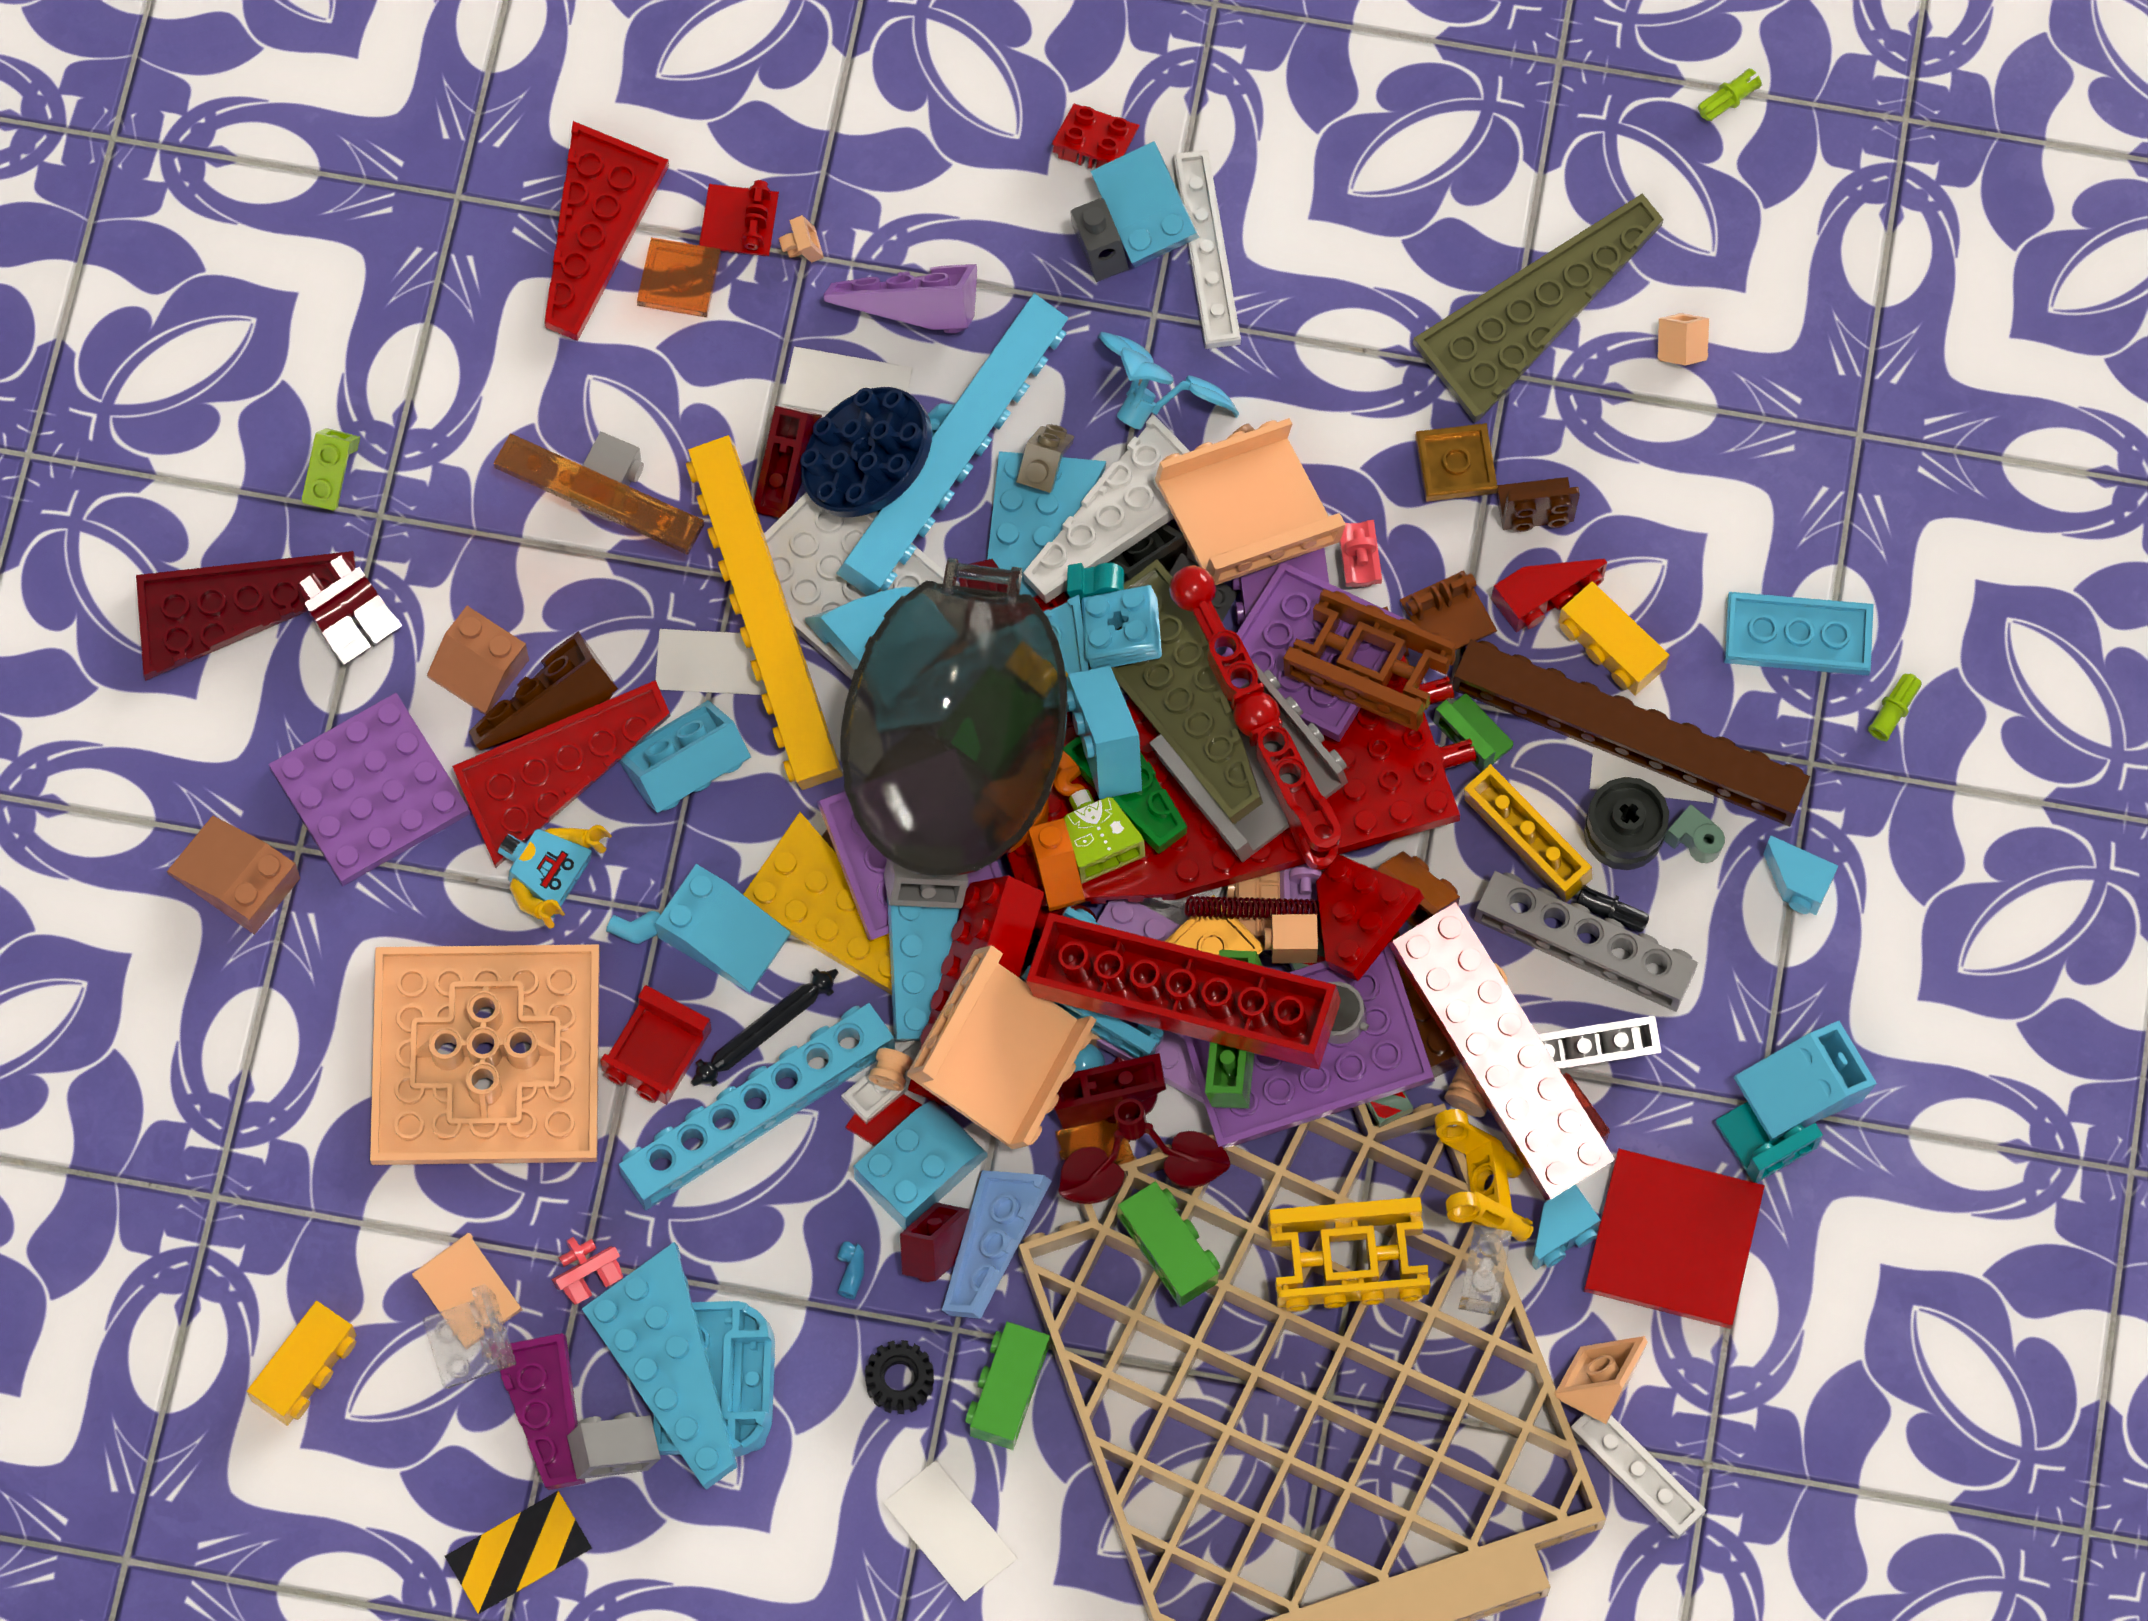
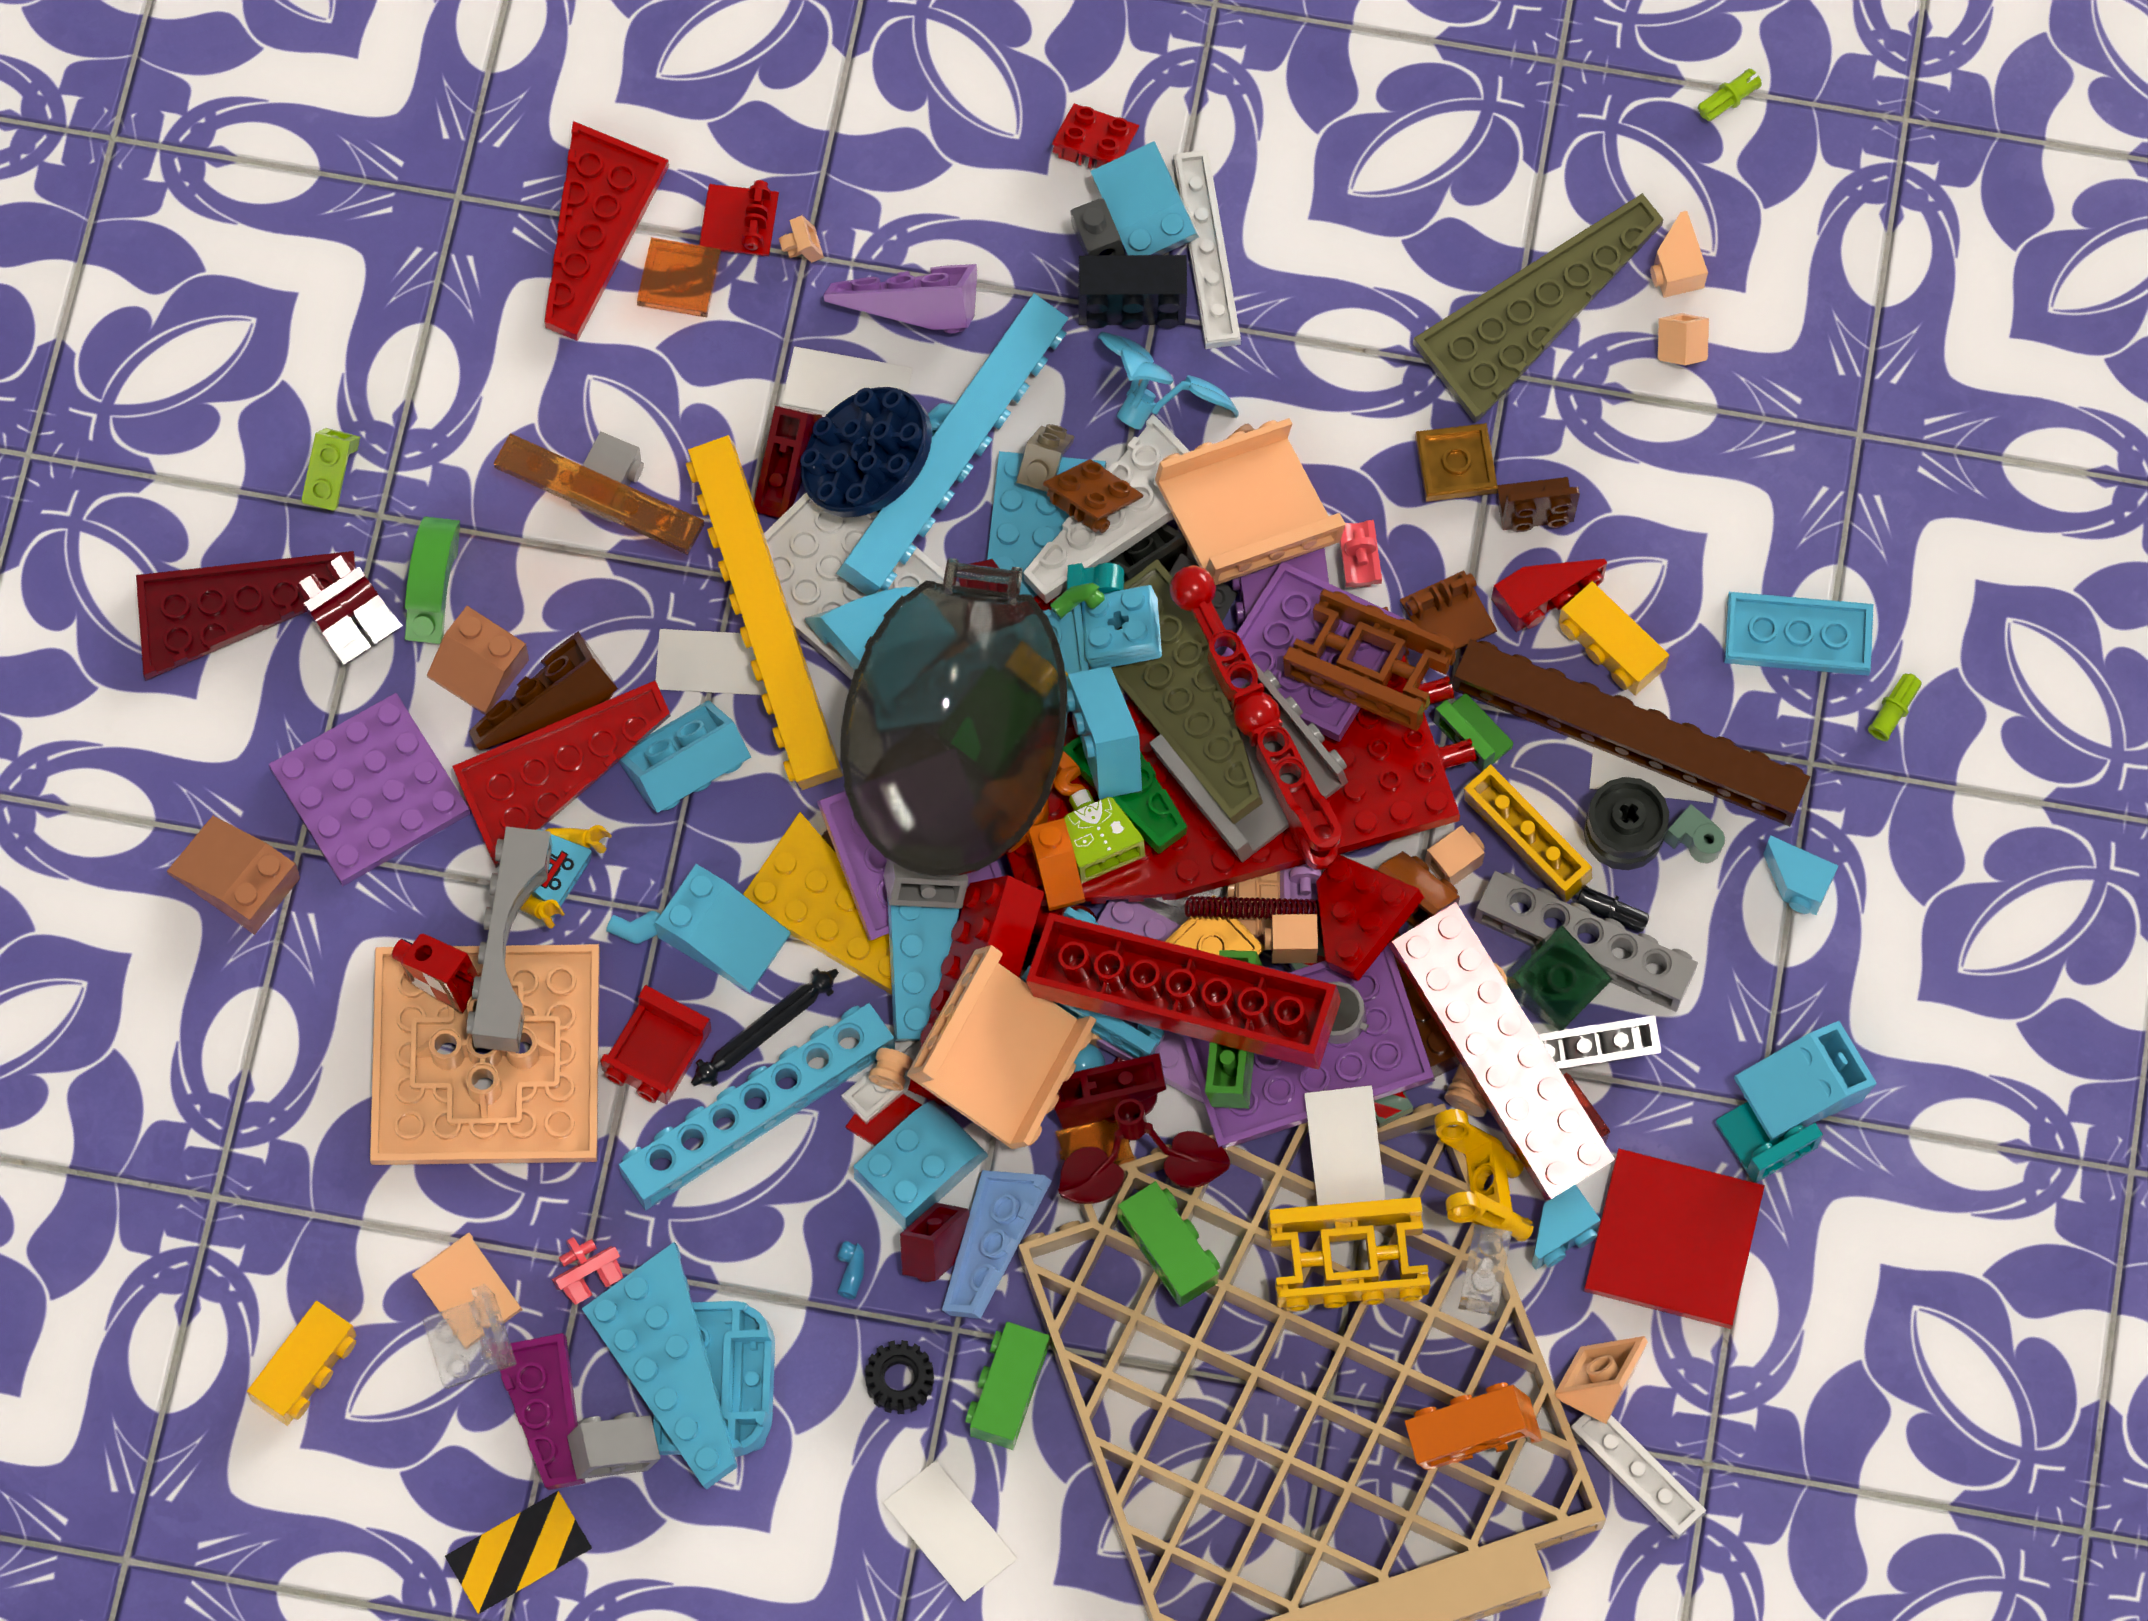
(428, 578): none -> bright green arch
(437, 969): none -> red torso
(522, 869): none -> light grey arch
(1074, 596): none -> bright green arm
(1090, 494): none -> dark orange hinge
(1132, 290): none -> black brick
(1345, 1145): none -> white sticker
(1456, 855): none -> light nougat brick
(1472, 1426): none -> orange wedge
(1557, 978): none -> clear green slope
(1679, 260): none -> light nougat slope

